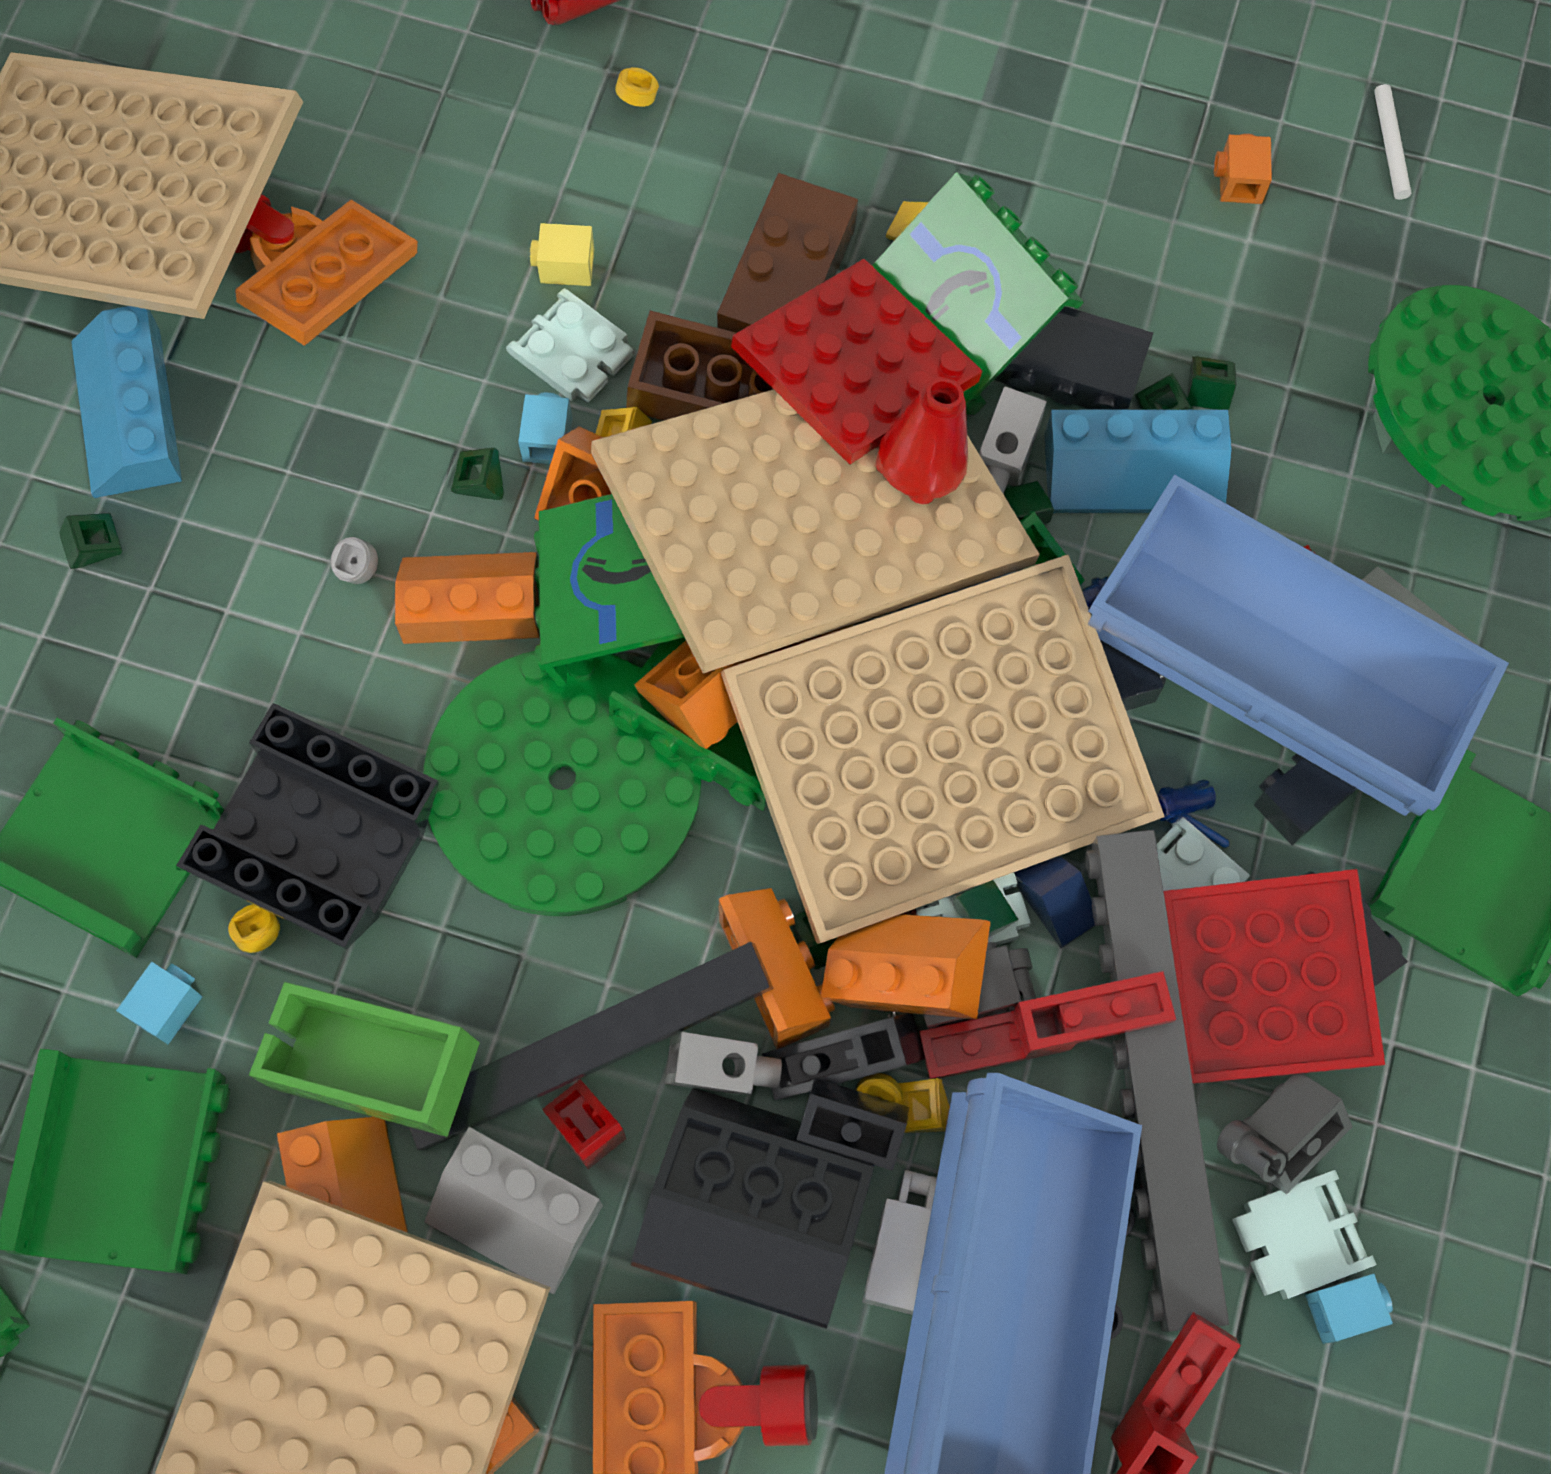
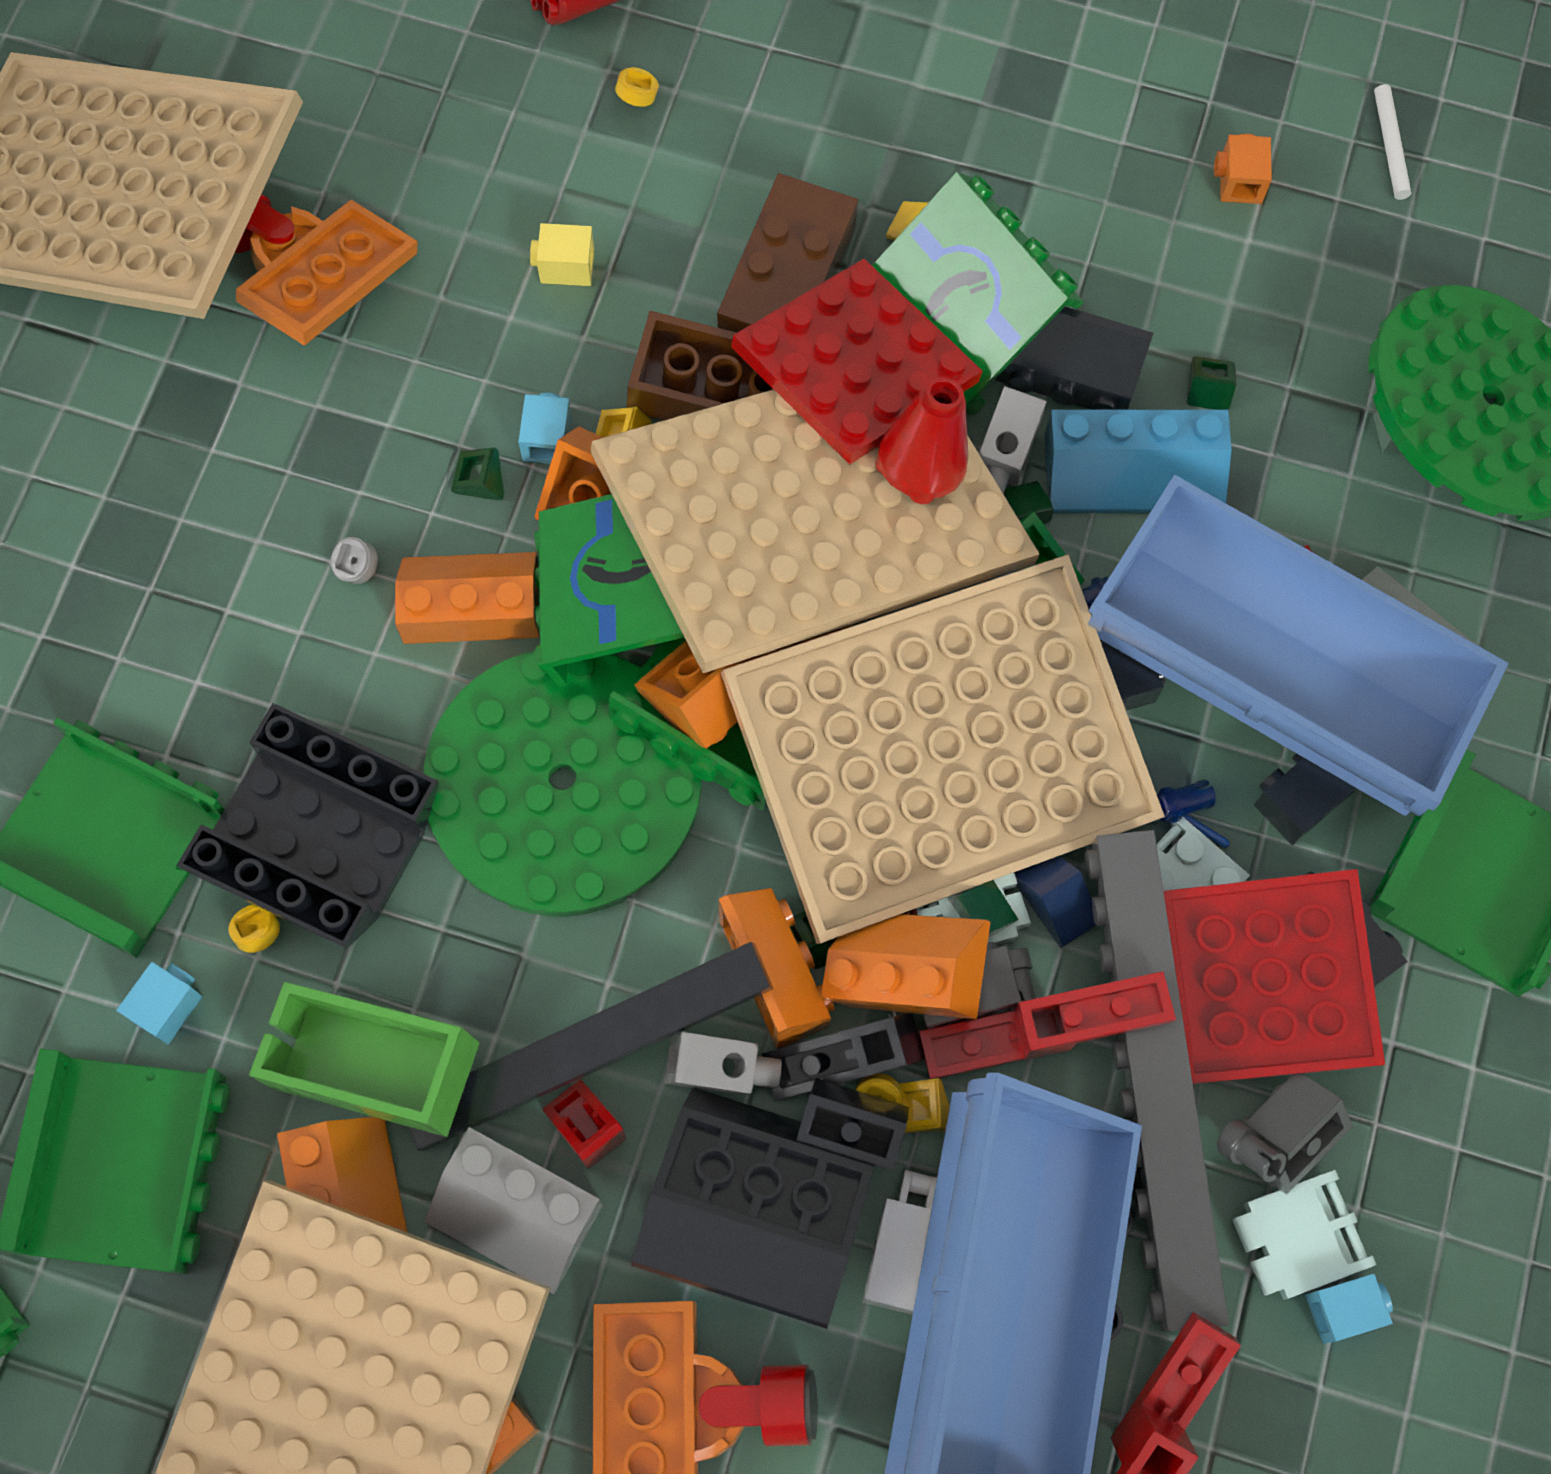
(89, 539): dark green slope -> none
(125, 403): dark azure slope -> none
(572, 347): light aqua plate -> none
(1164, 395): dark green slope -> none

